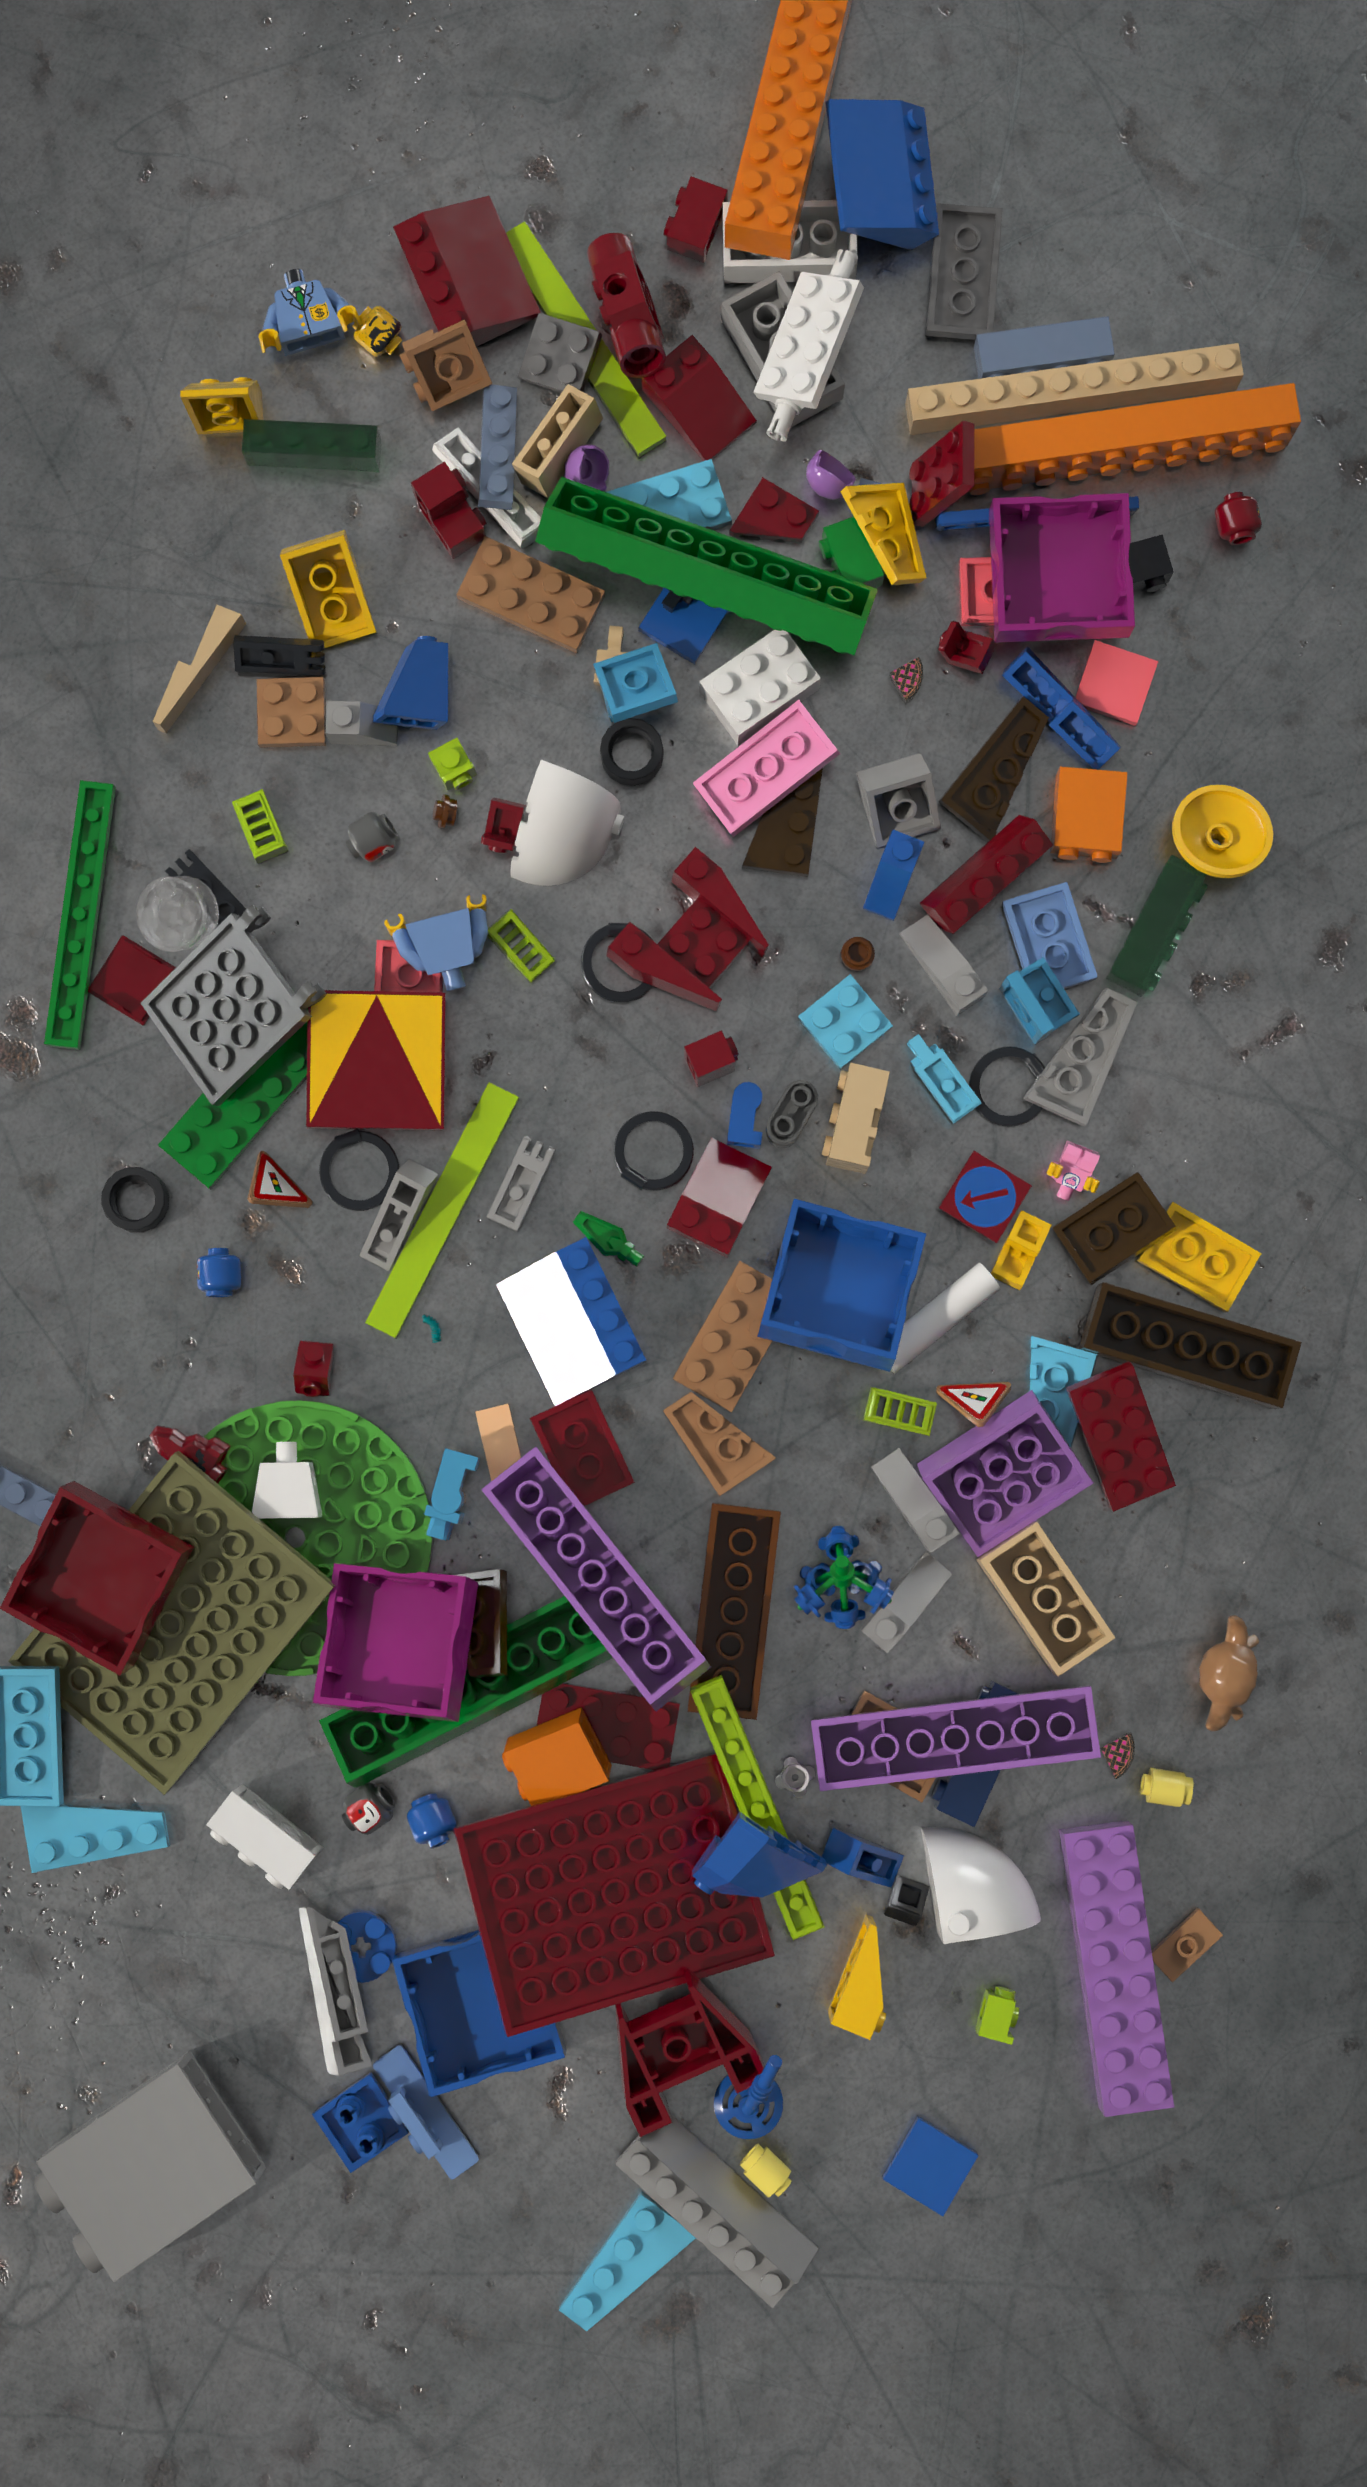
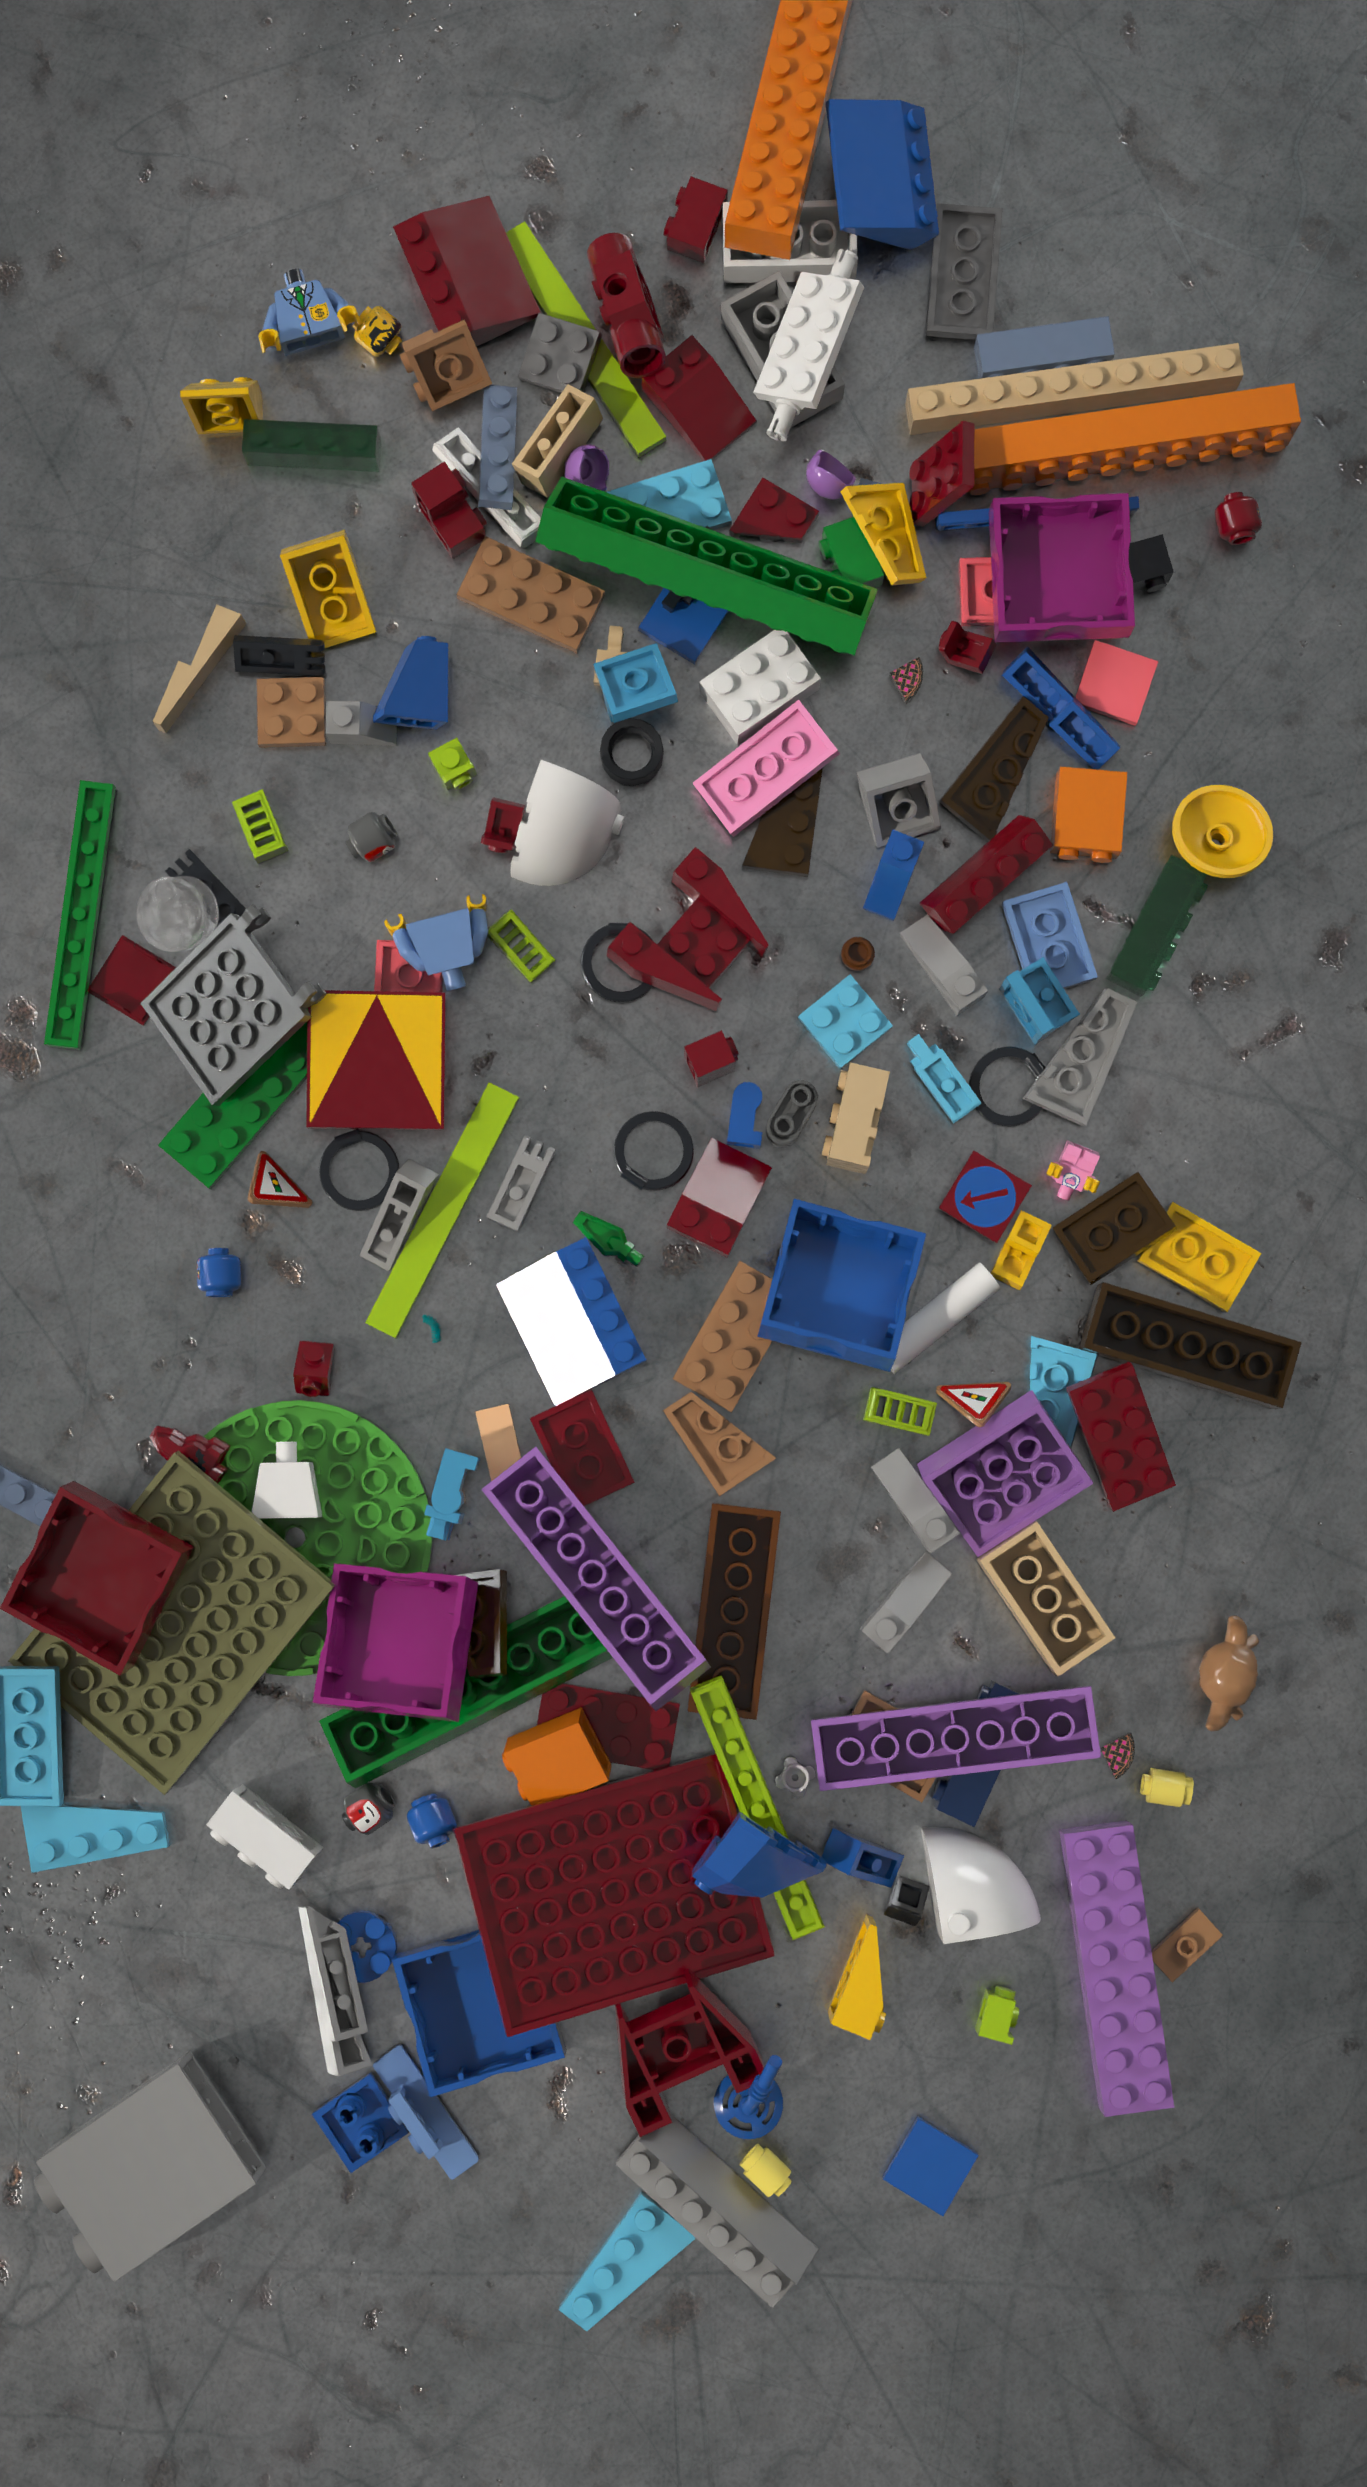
(111, 1187): black tyre -> none
(445, 811): reddish brown plate -> none
(842, 1574): blue plant -> none

